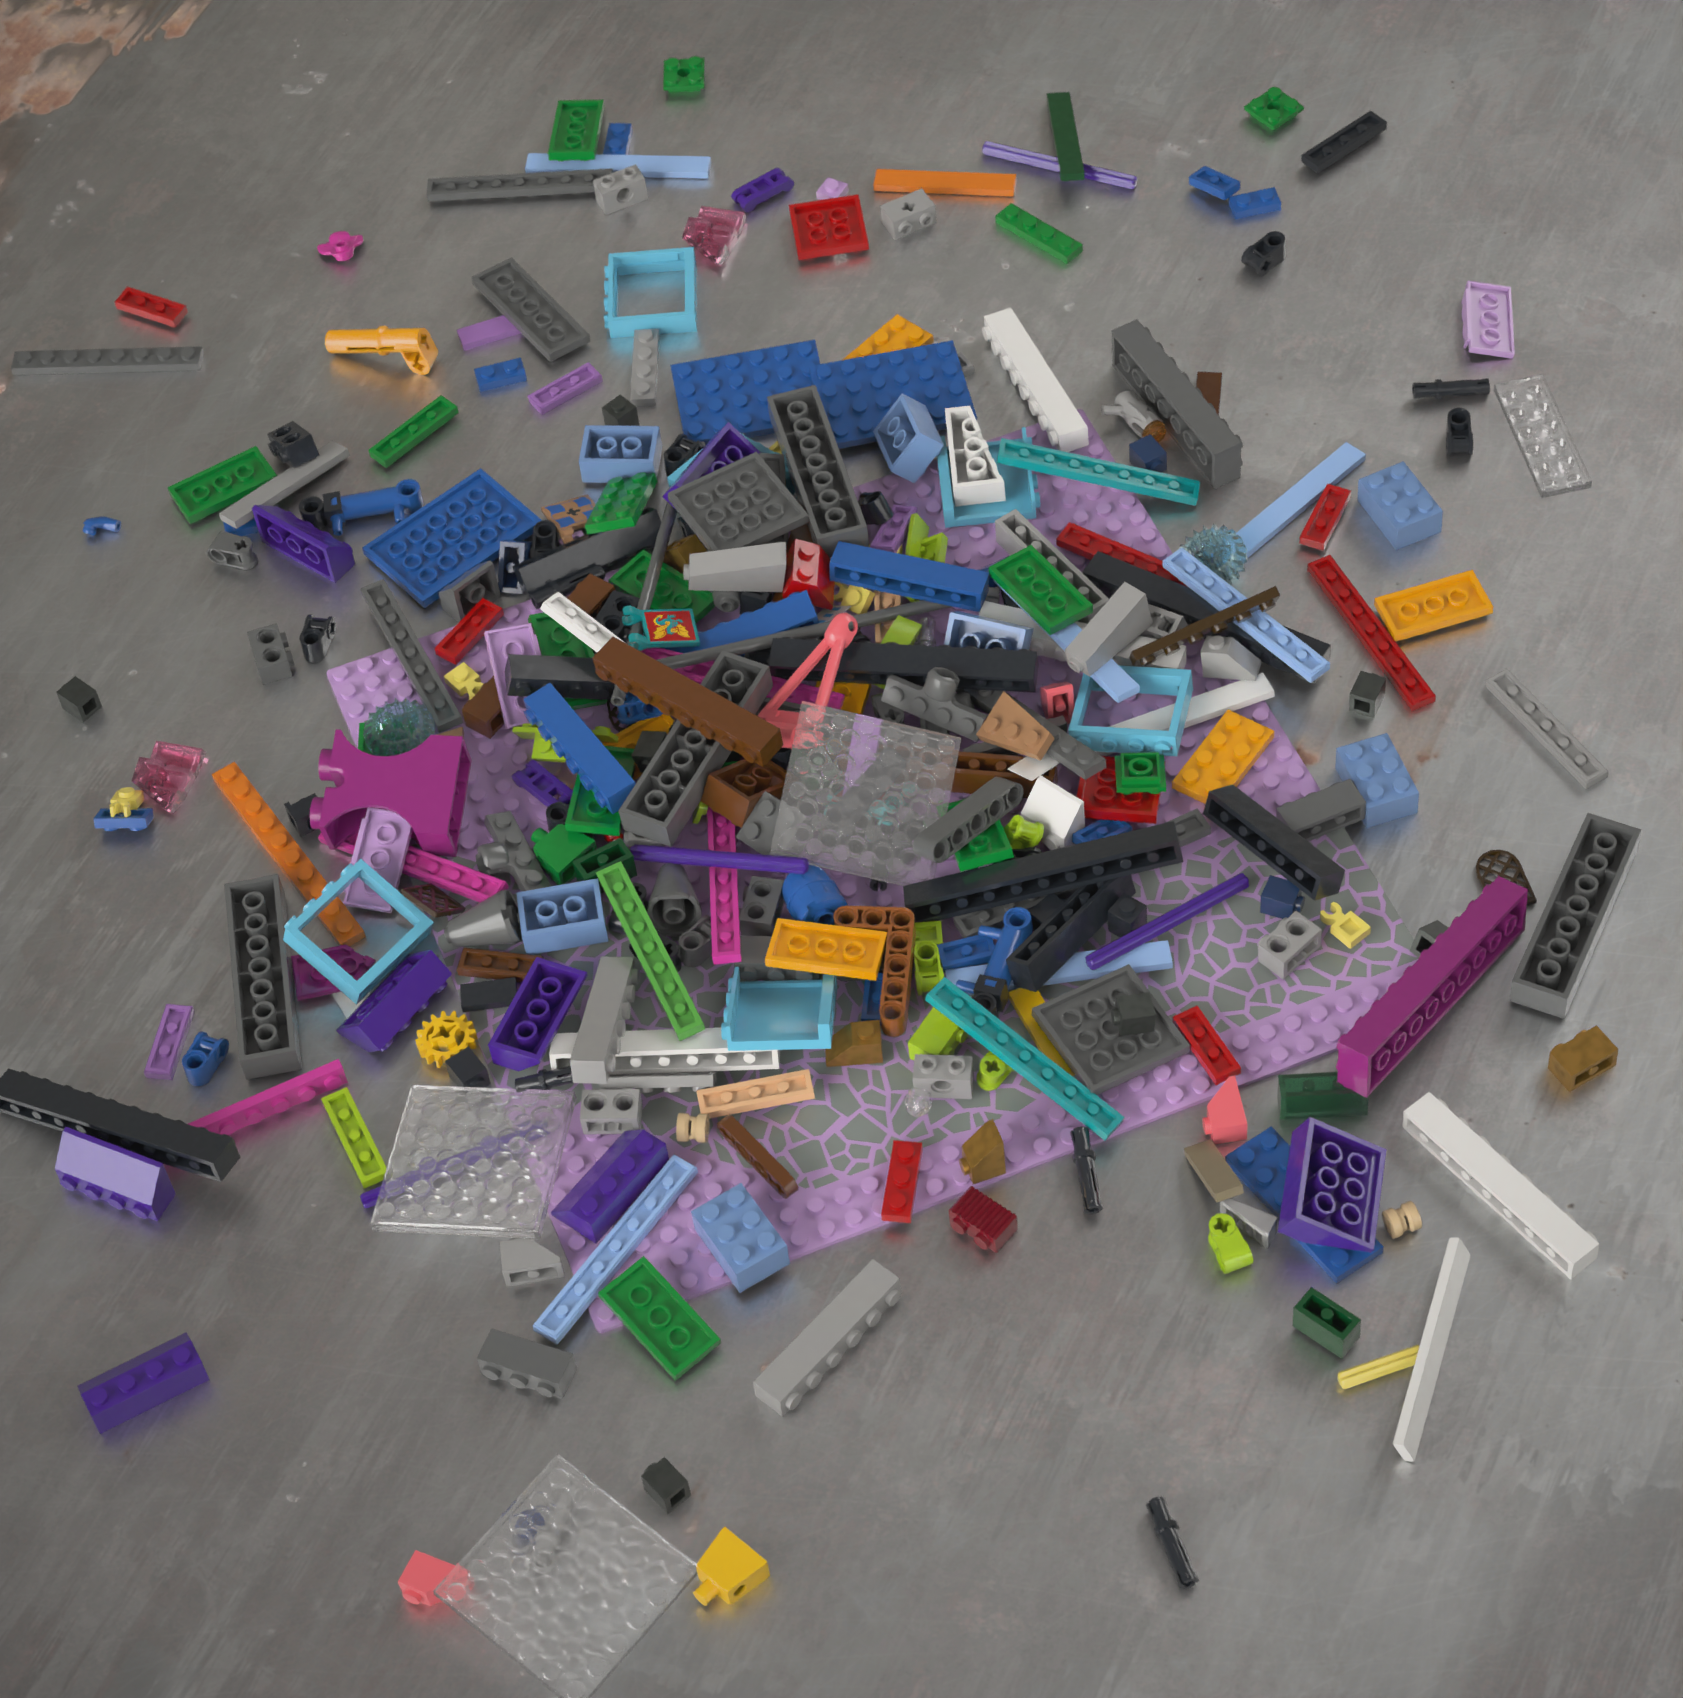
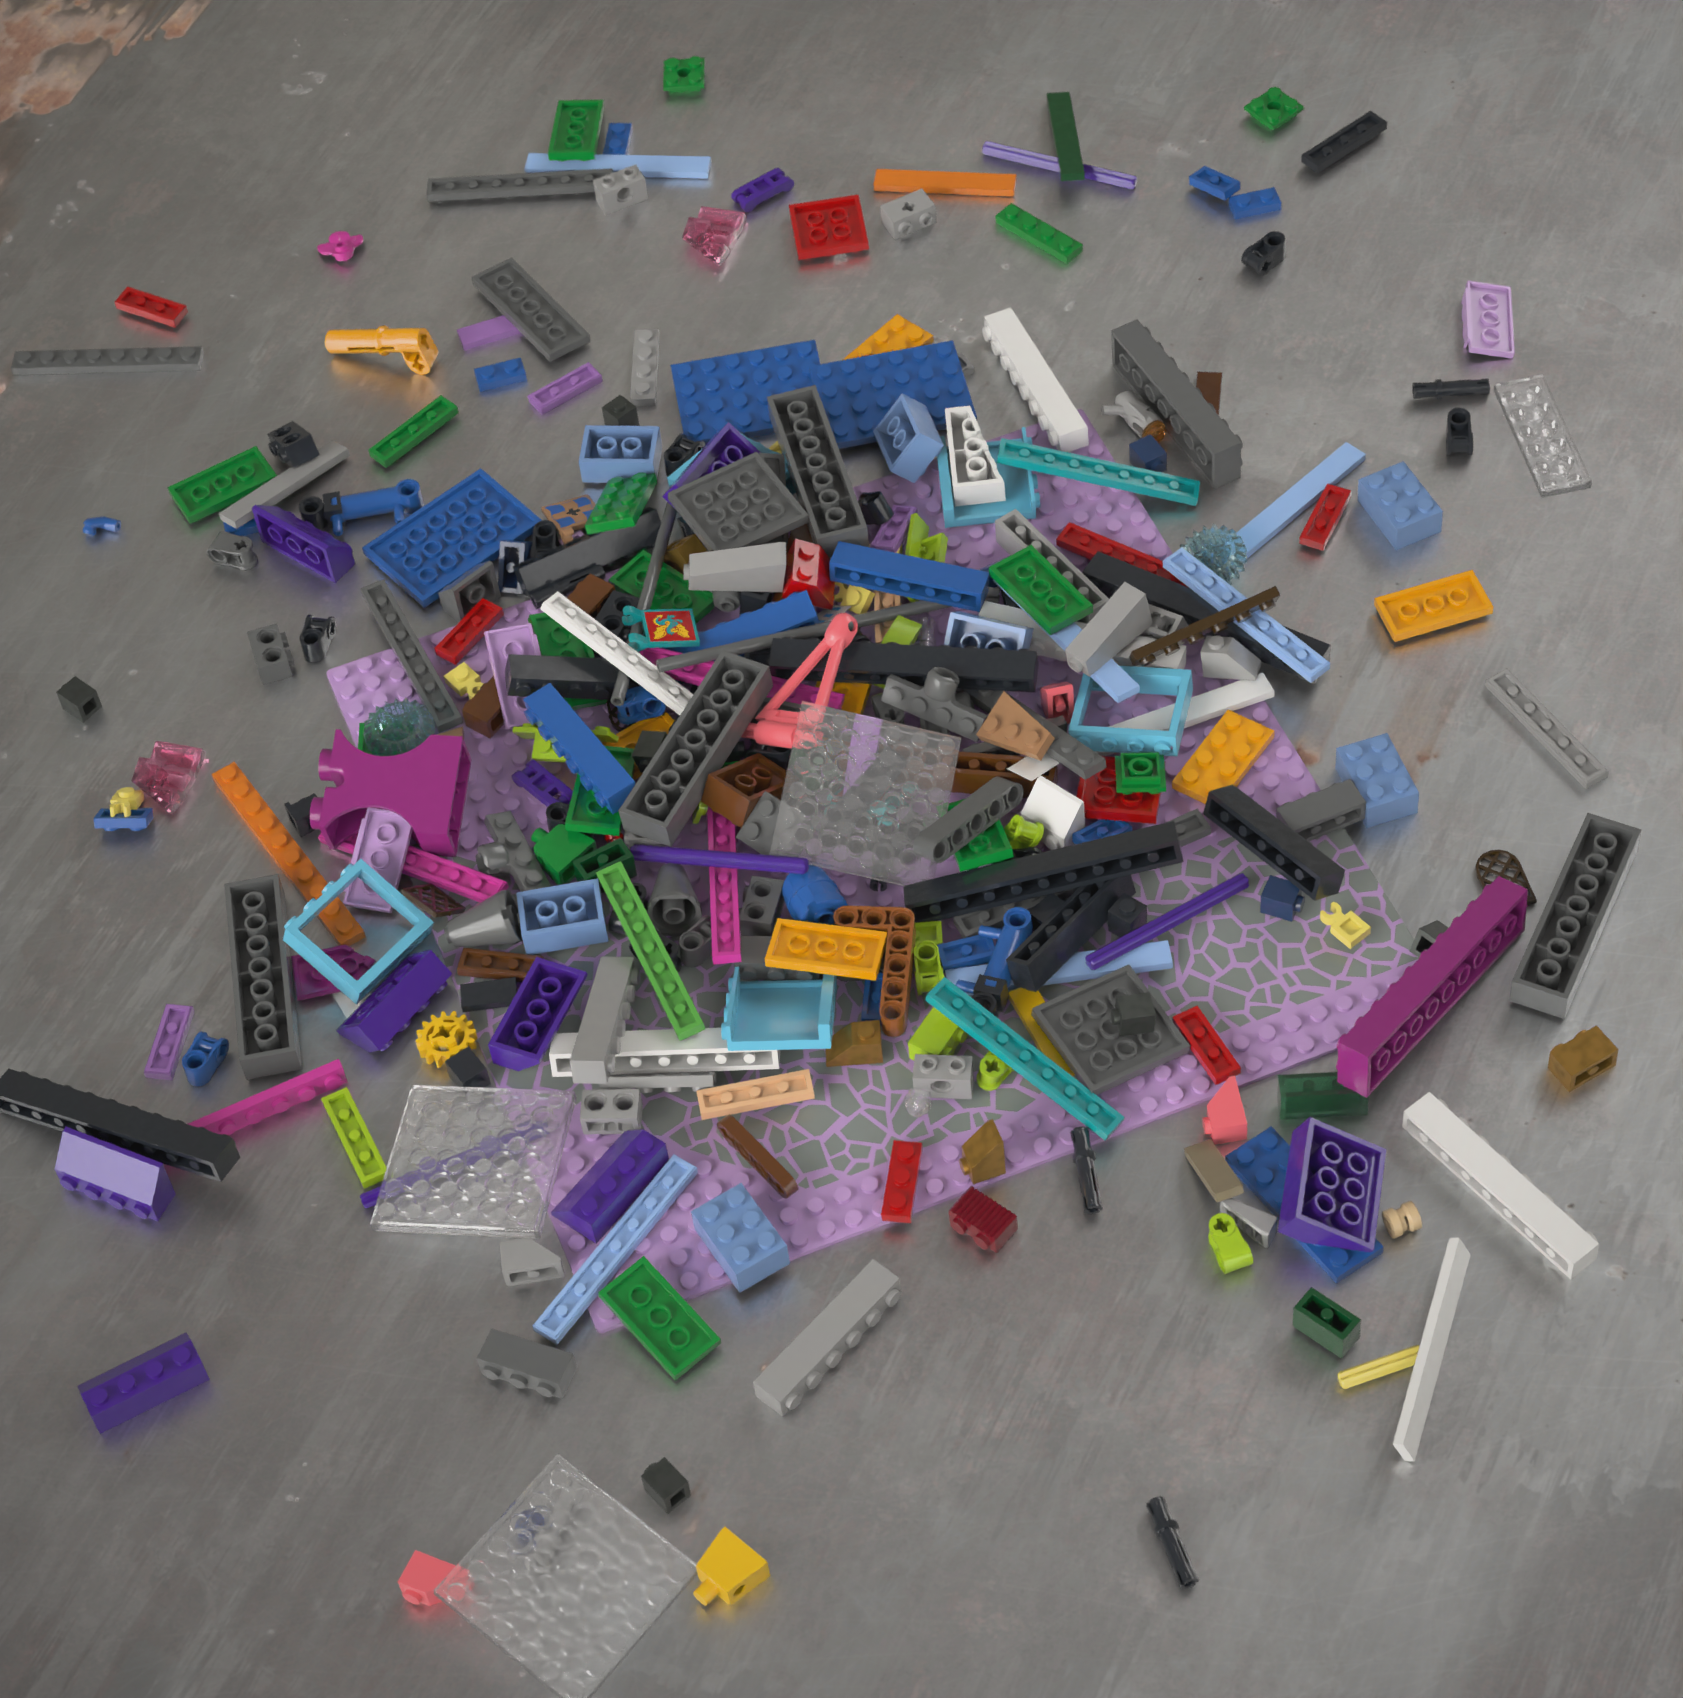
(545, 1079): black pin -> none
(651, 262): medium azure window -> none
(688, 702): reddish brown brick -> none
(692, 1127): tan wheel -> none
(832, 189): lavender plate -> none
(1289, 944): light grey brick -> none
(1367, 694): pearl dark grey brick -> none
(1371, 633): red tile -> none

